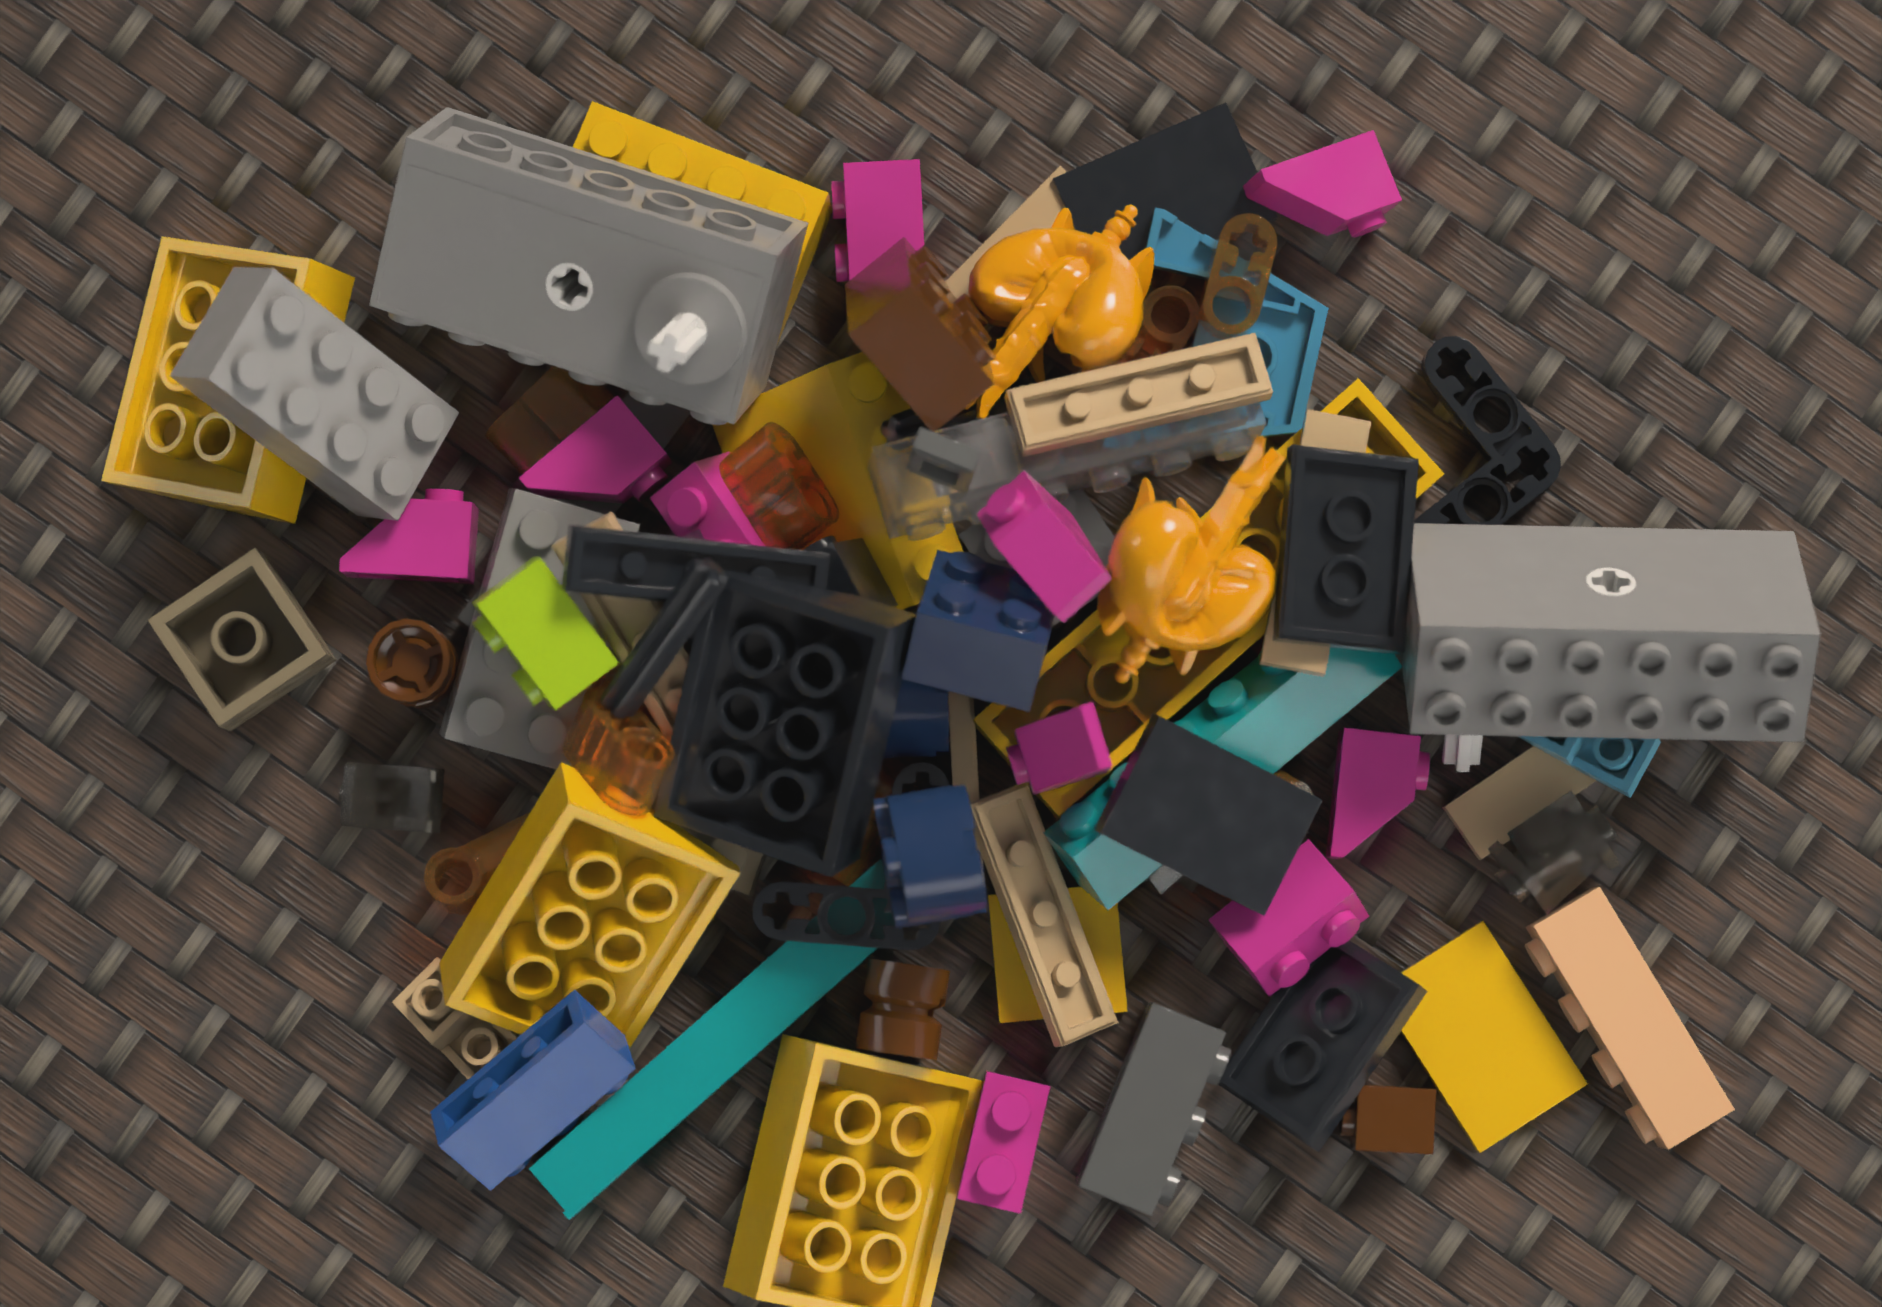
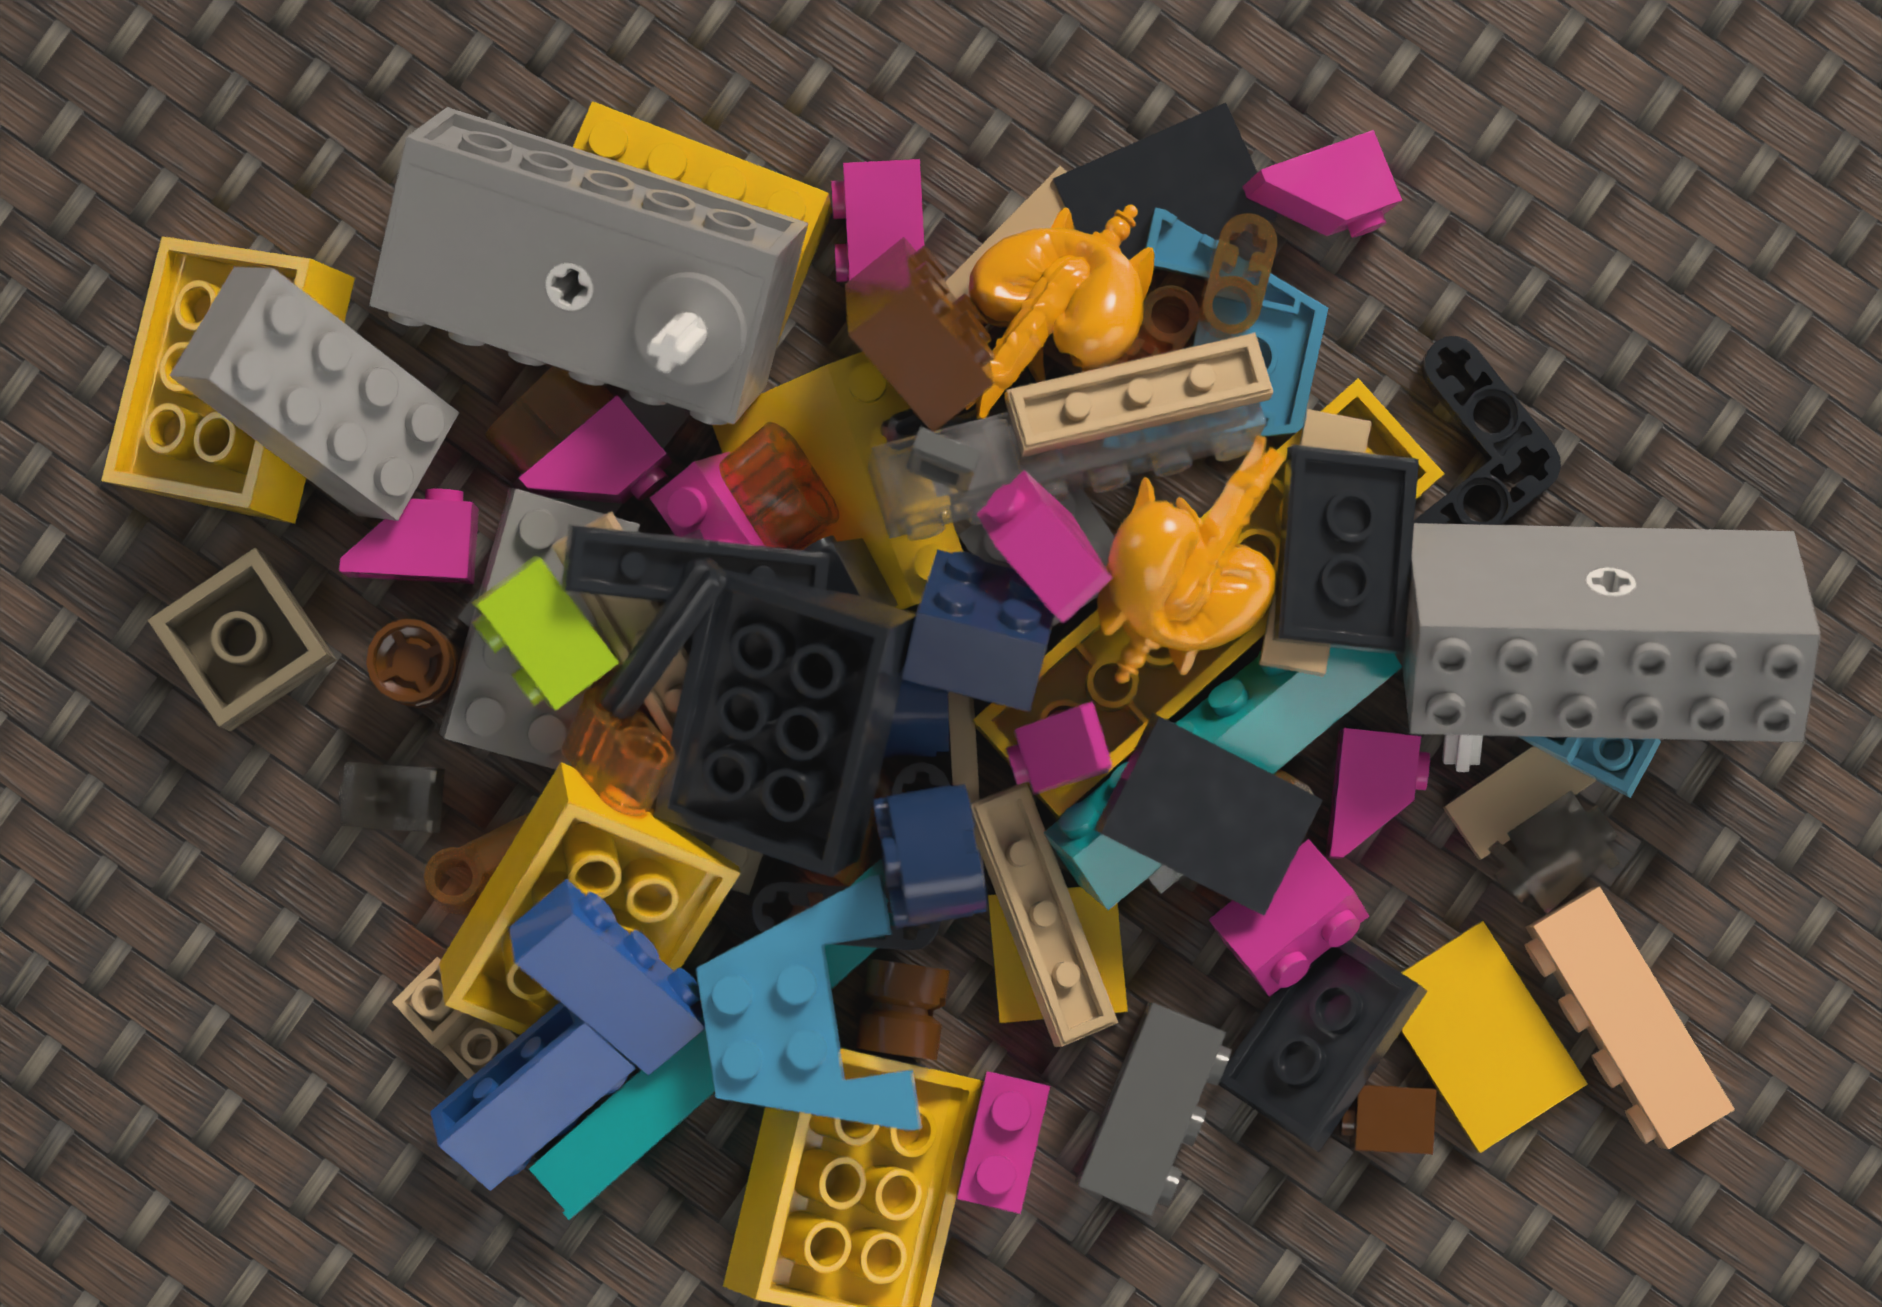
(608, 976): none -> blue brick
(776, 1019): none -> dark azure wing

